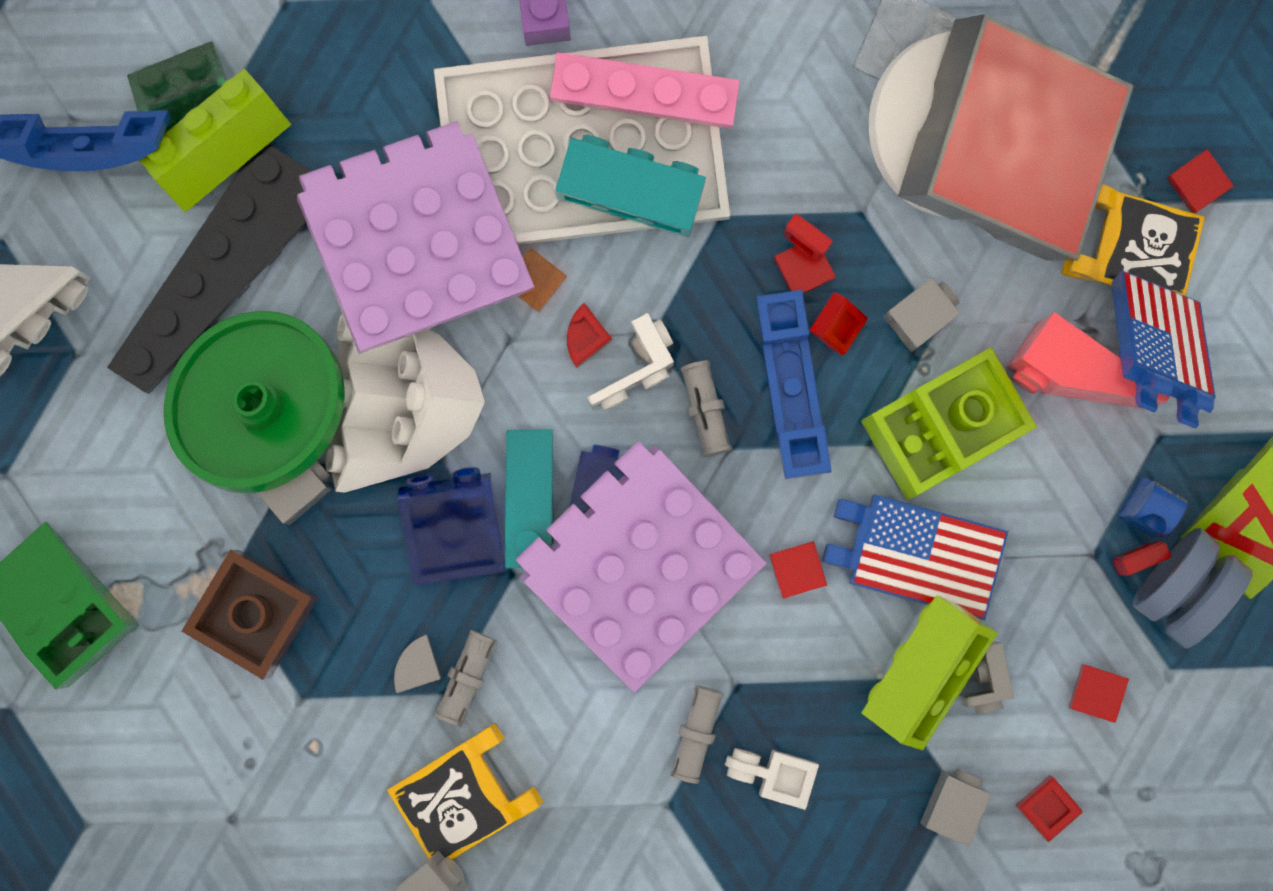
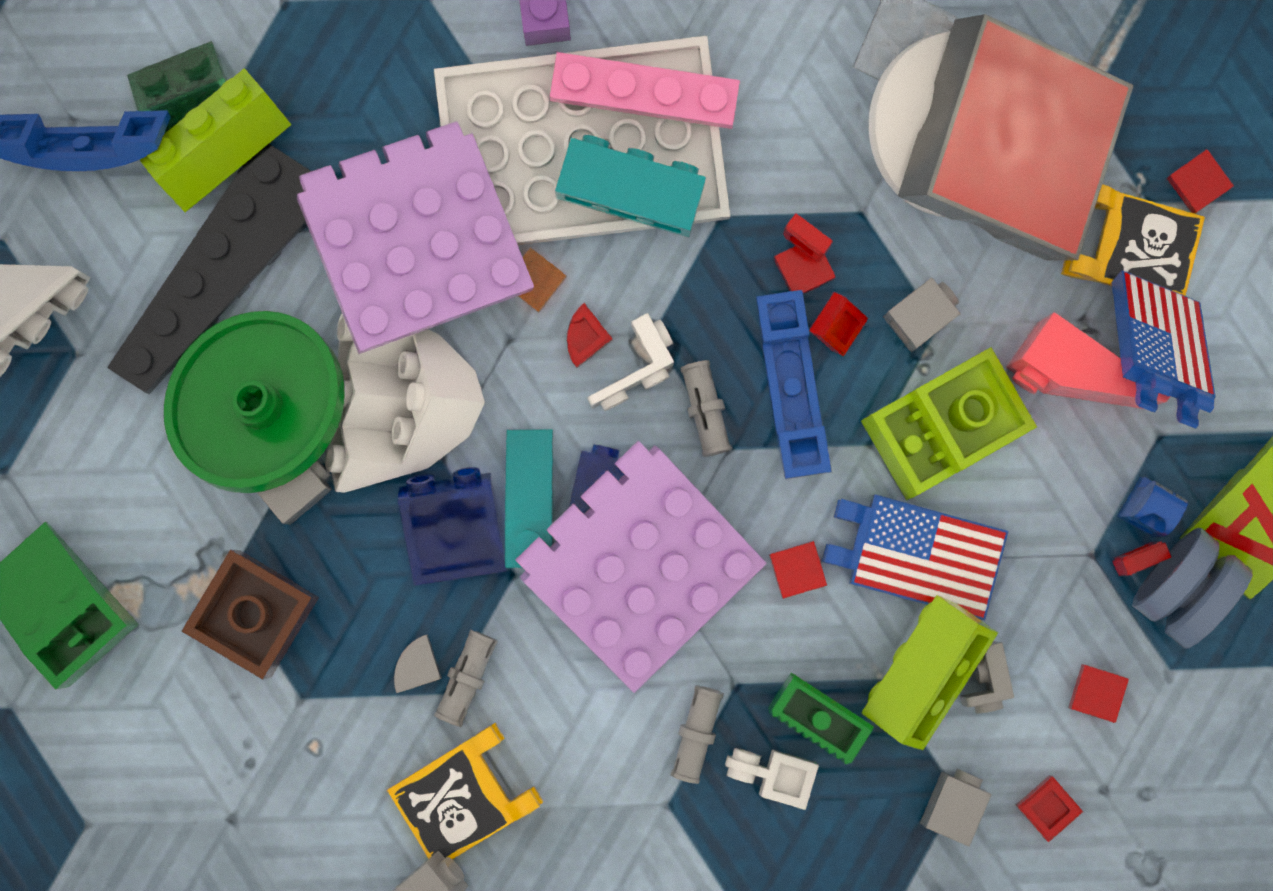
(820, 719): none -> green brick

